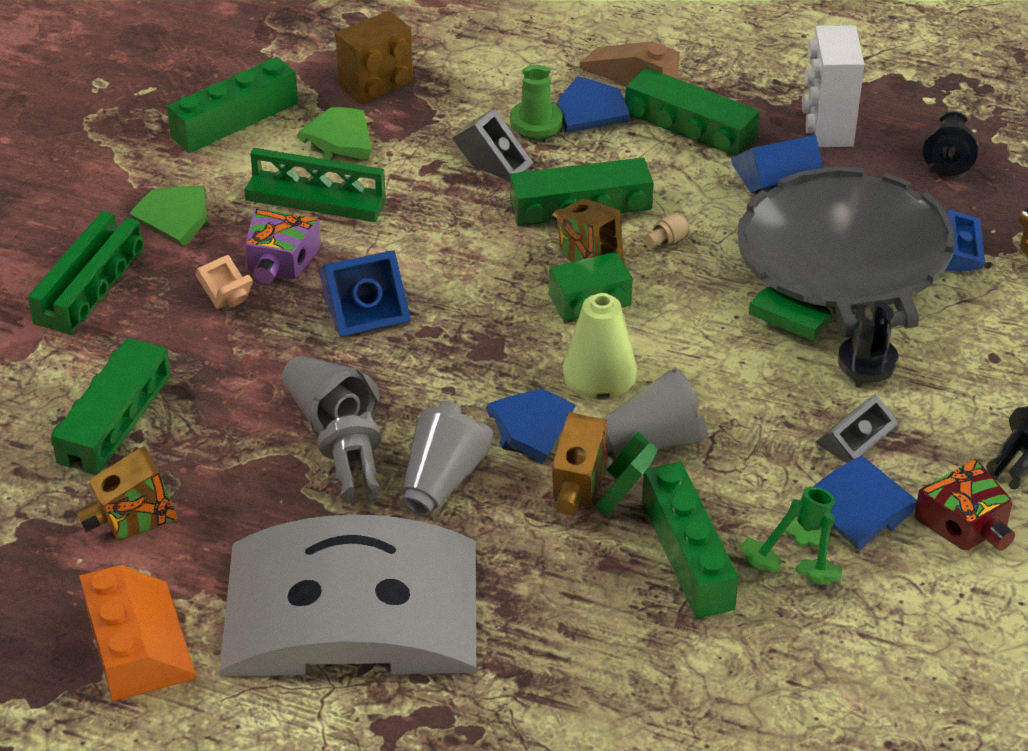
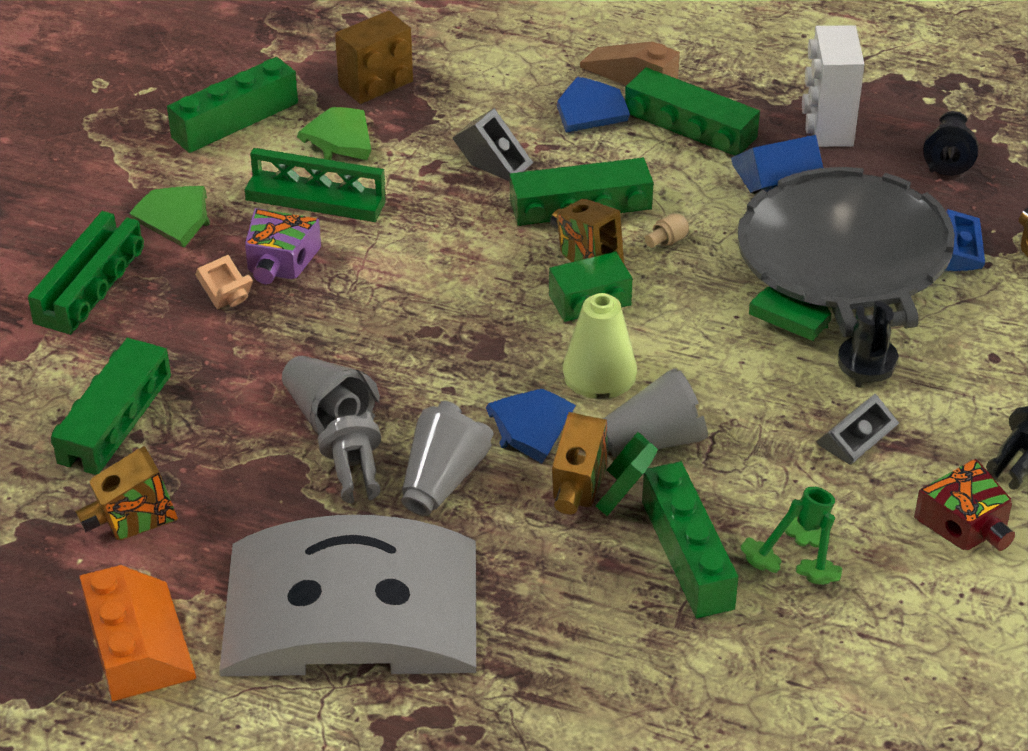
(364, 293): blue slope -> none
(536, 114): bright green piece -> none
(865, 501): blue slope -> none

